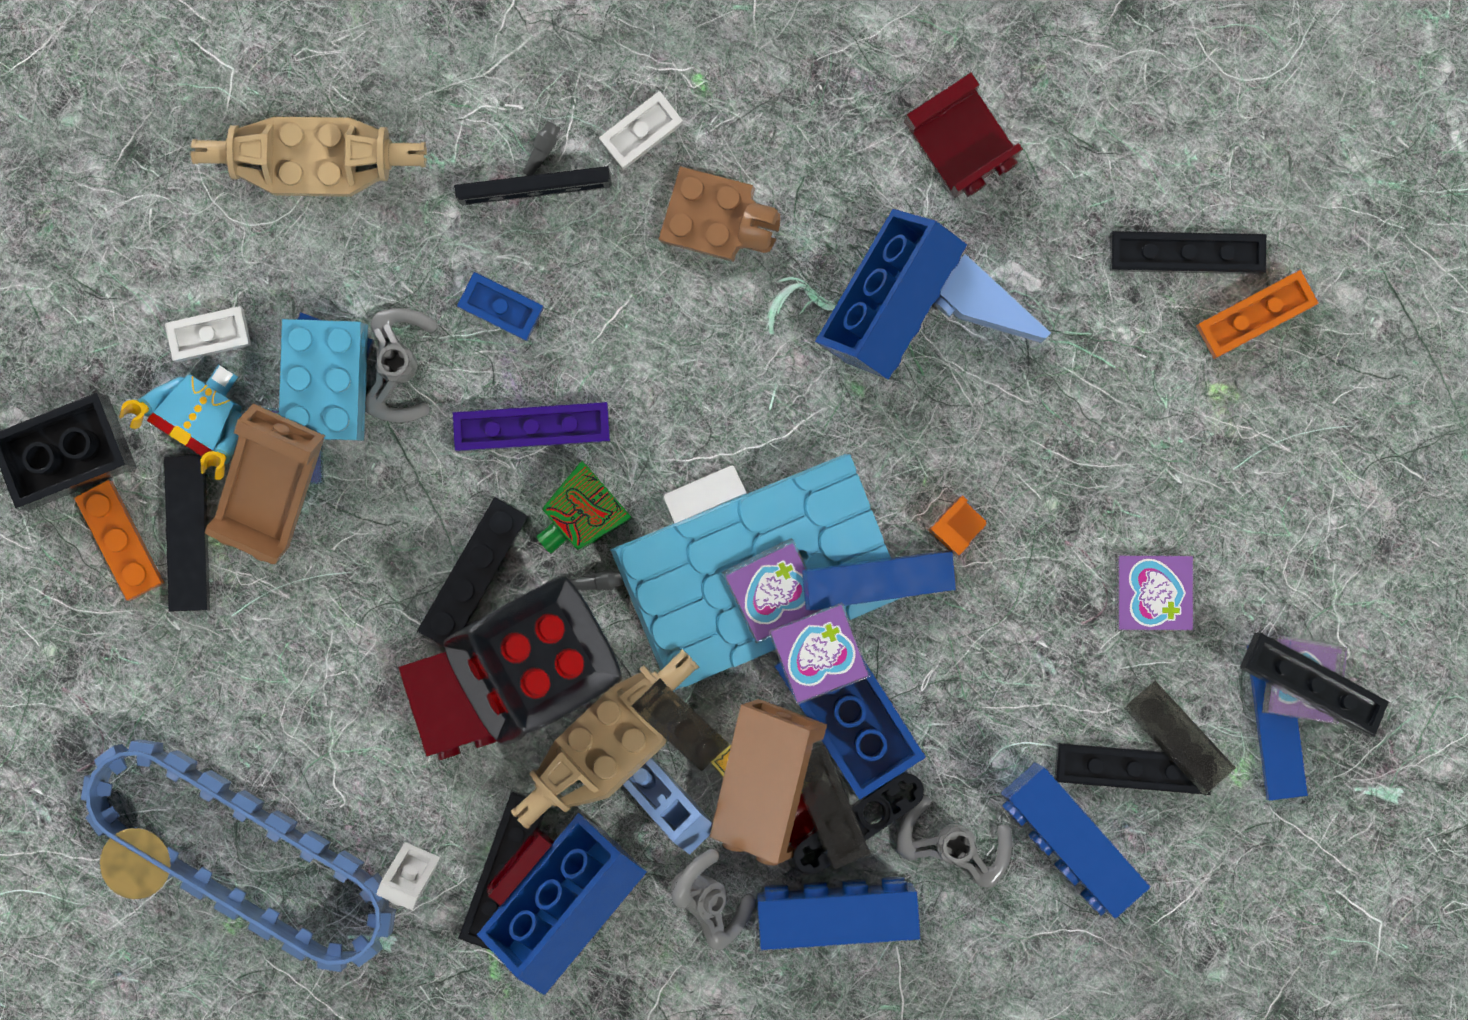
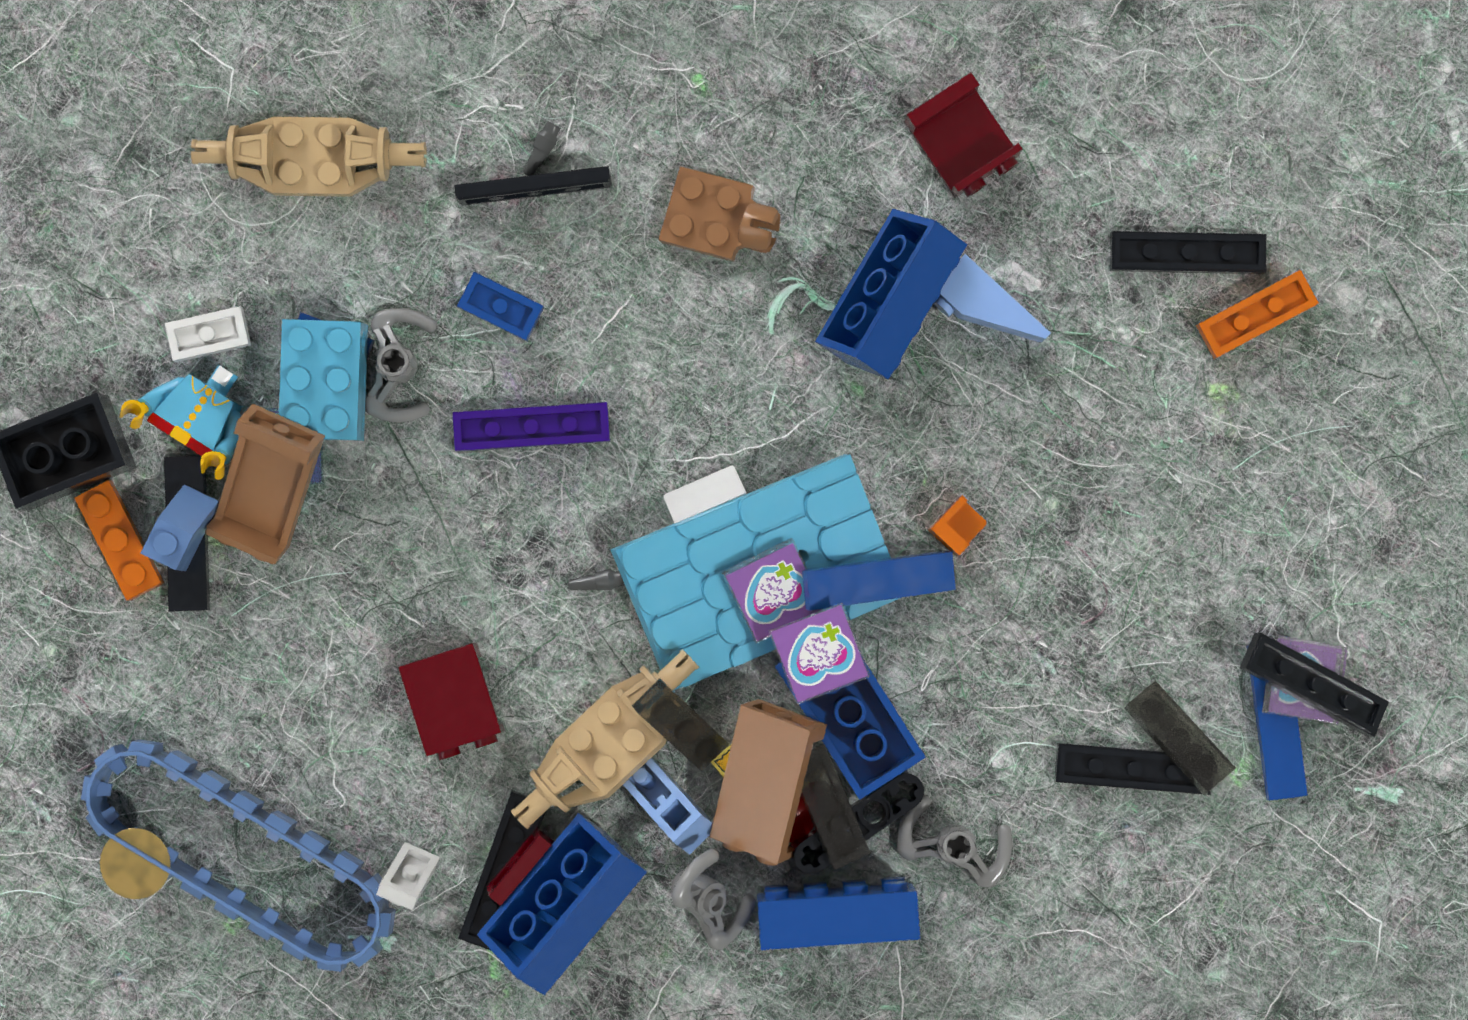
(180, 528): none -> medium blue slope
(473, 571): black plate -> none
(533, 660): black piece -> none
(581, 512): green torso -> none
(641, 130): white plate -> none
(1076, 841): blue brick -> none
(1155, 592): tile -> none

